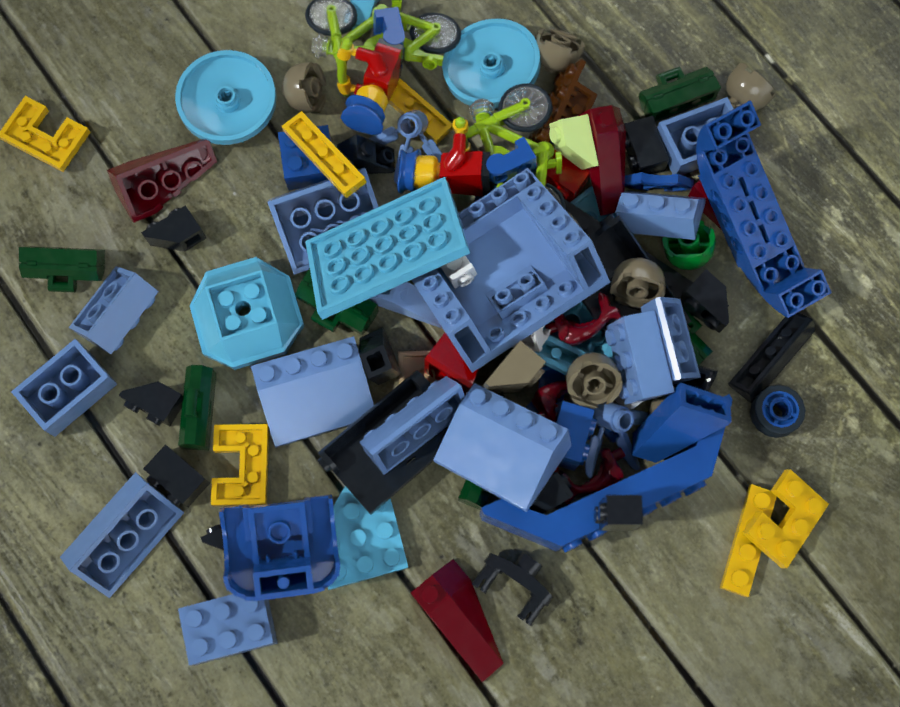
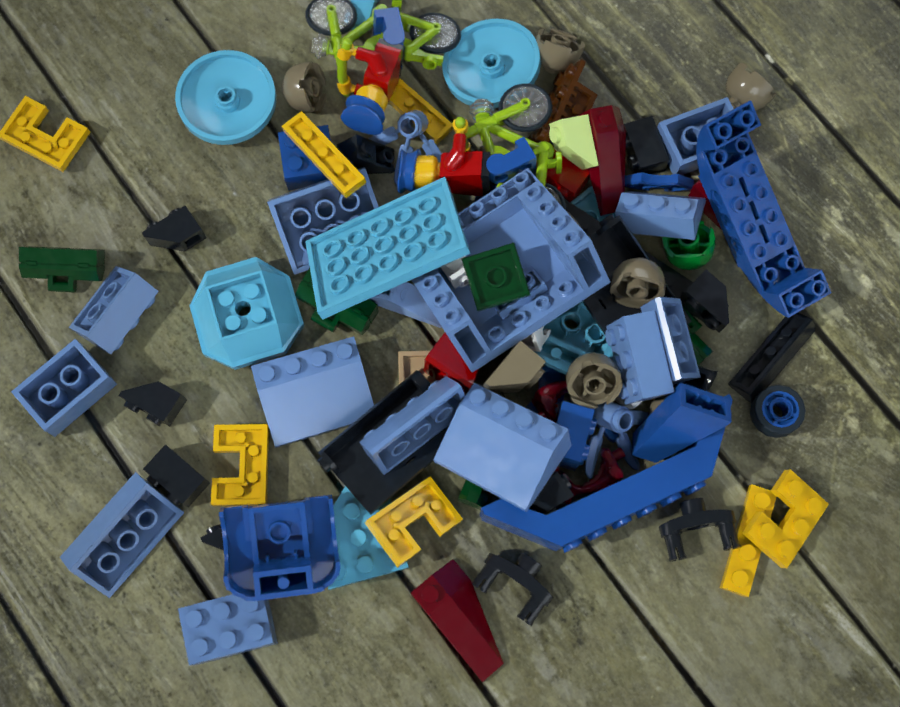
(154, 179): dark red wedge -> none
(197, 408): dark green piece -> none
(378, 357): black slope -> none
(391, 522): none -> yellow plate
(496, 277): none -> dark green tile
(577, 334): dark red animal -> none
(619, 513): black brick -> none
(678, 96): dark green piece -> none
(696, 517): none -> black connector

